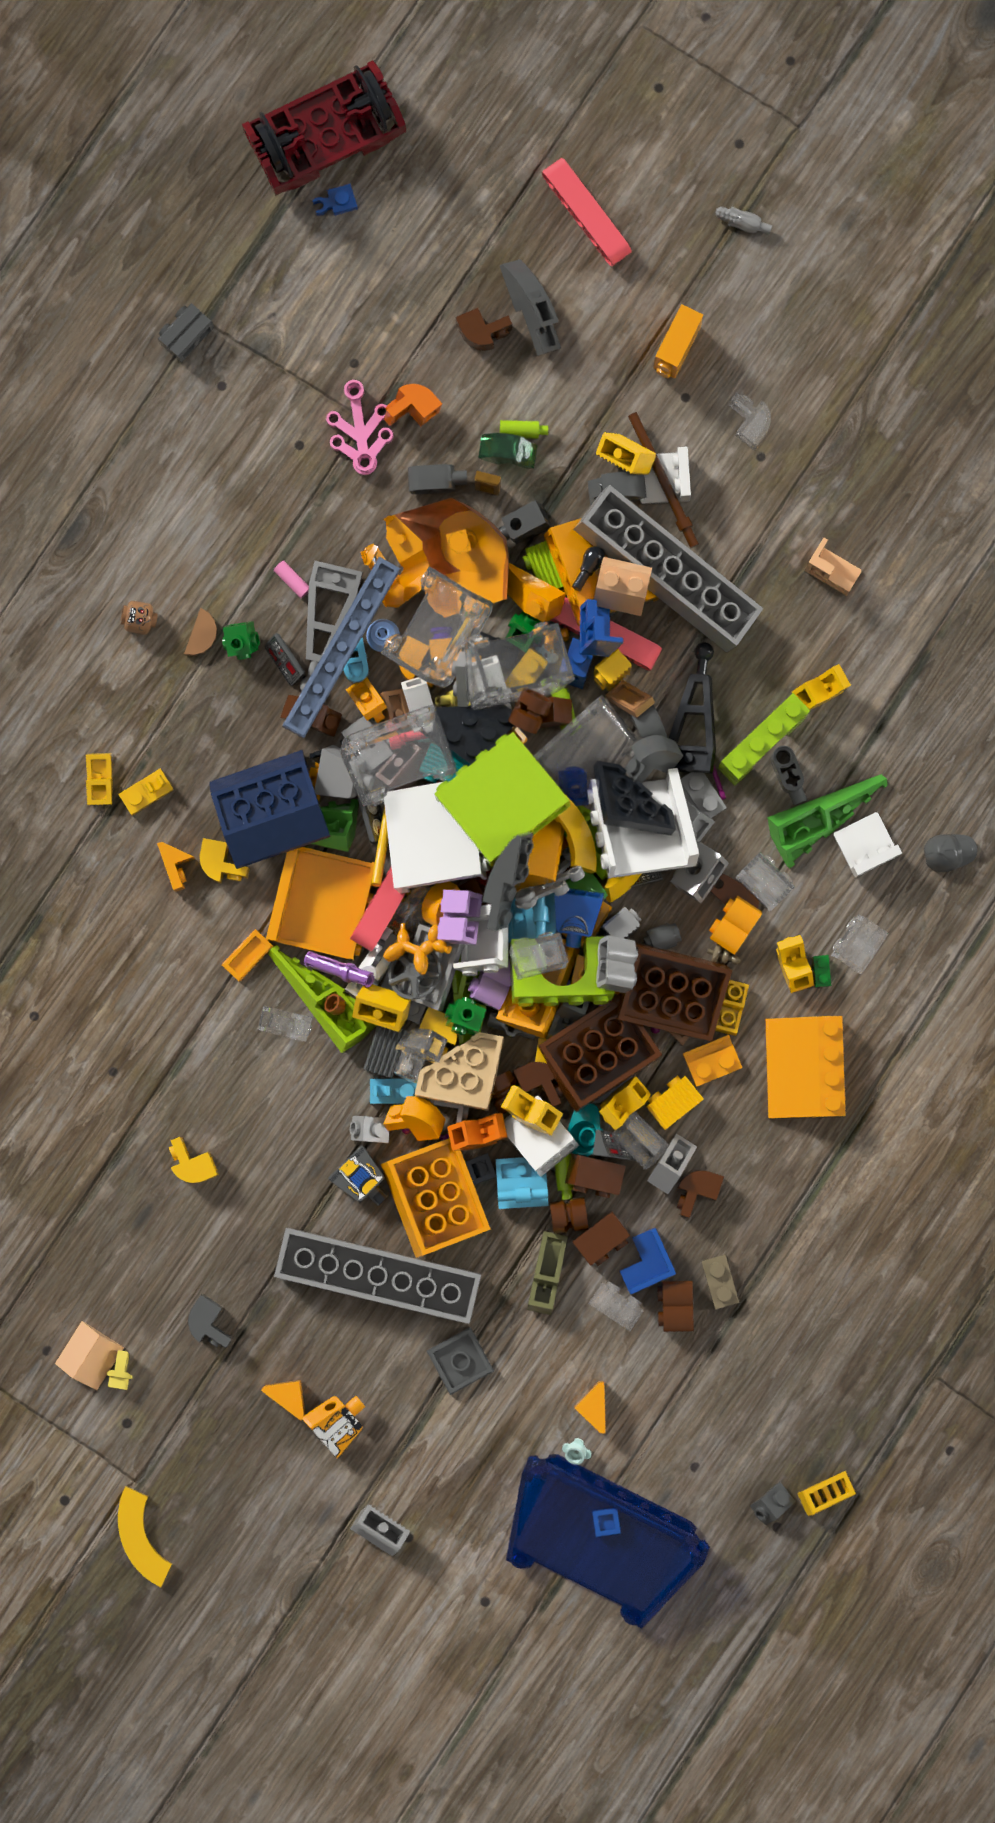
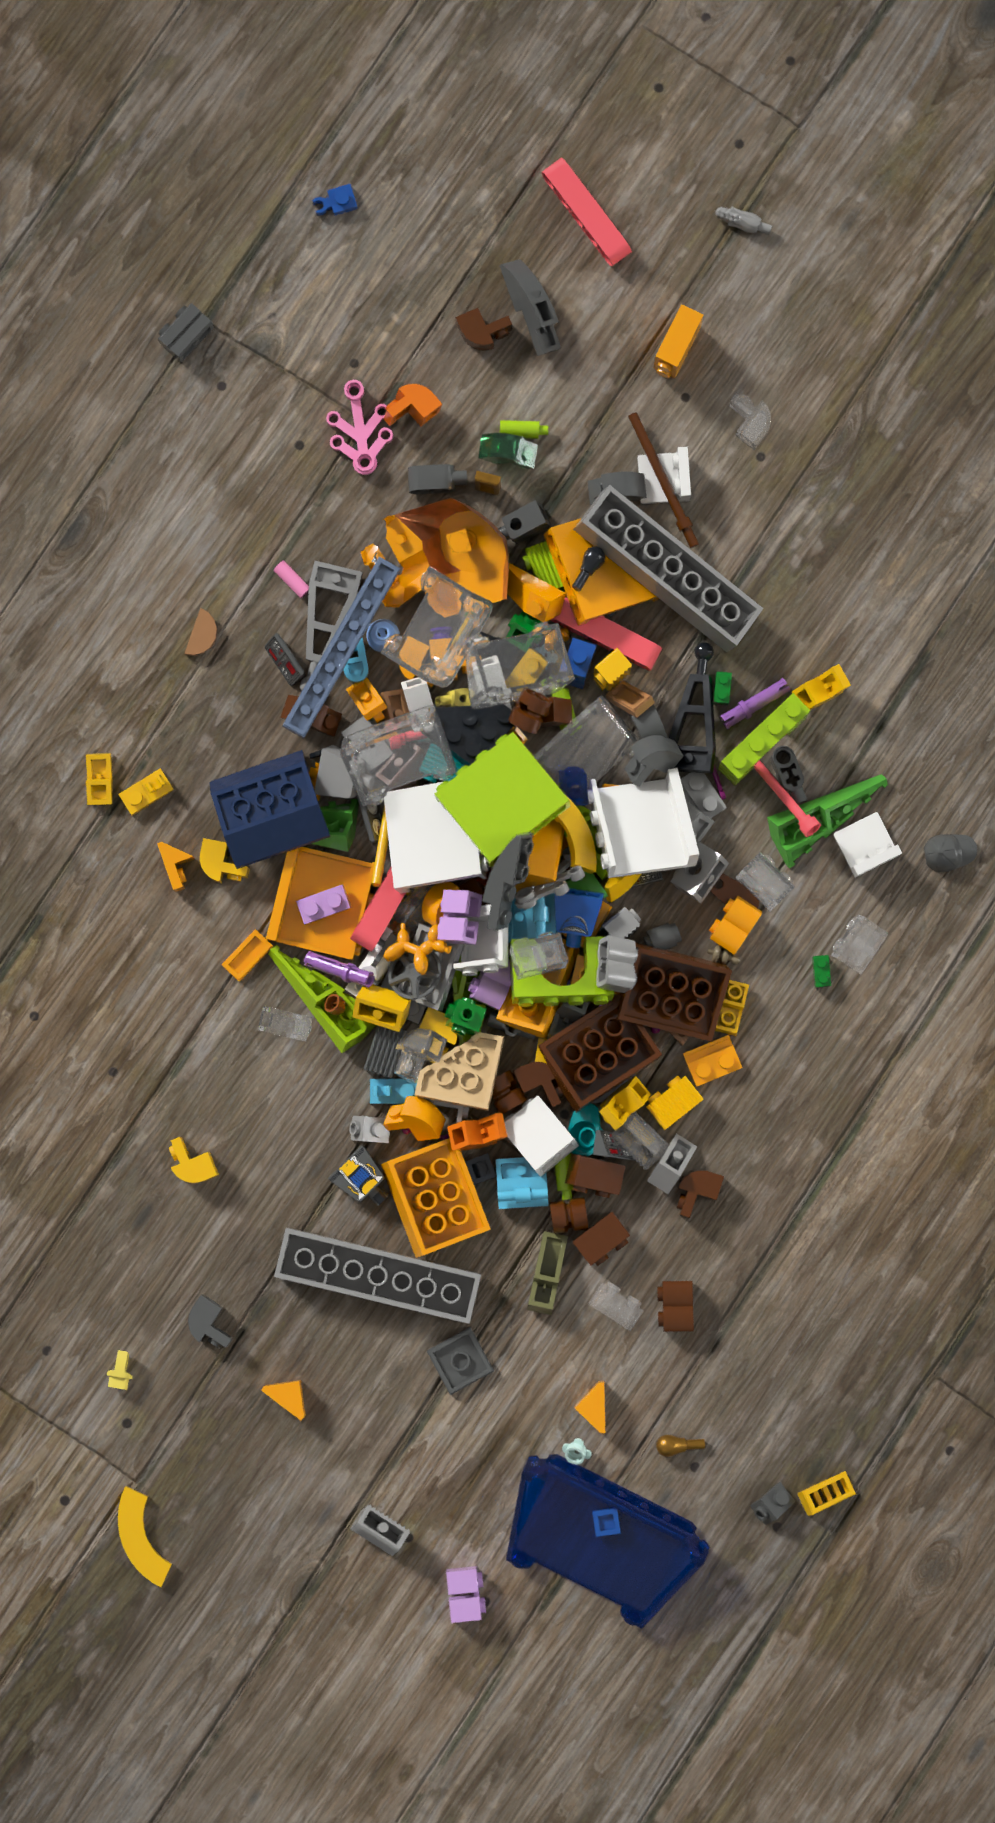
(89, 1356): light nougat slope -> none
(138, 617): medium nougat head -> none
(240, 640): green brick -> none
(323, 904): none -> lavender plate
(325, 127): dark red piece -> none
(335, 1423): torso -> none
(461, 684): light grey plate -> none
(468, 1606): none -> lavender piece
(531, 1111): yellow brick -> none
(595, 630): blue panel -> none
(622, 586): light nougat slope -> none
(625, 454): yellow brick -> none
(629, 803): black plate -> none
(654, 1264): blue panel -> none
(671, 1445): none -> pearl gold piece
(720, 1281): dark tan plate -> none
(722, 688): none -> green piece
(747, 708): none -> medium lavender pin
(794, 963): yellow brick -> none
(805, 1067): light orange slope -> none
(807, 824): none -> coral piece
(832, 569): light nougat panel -> none

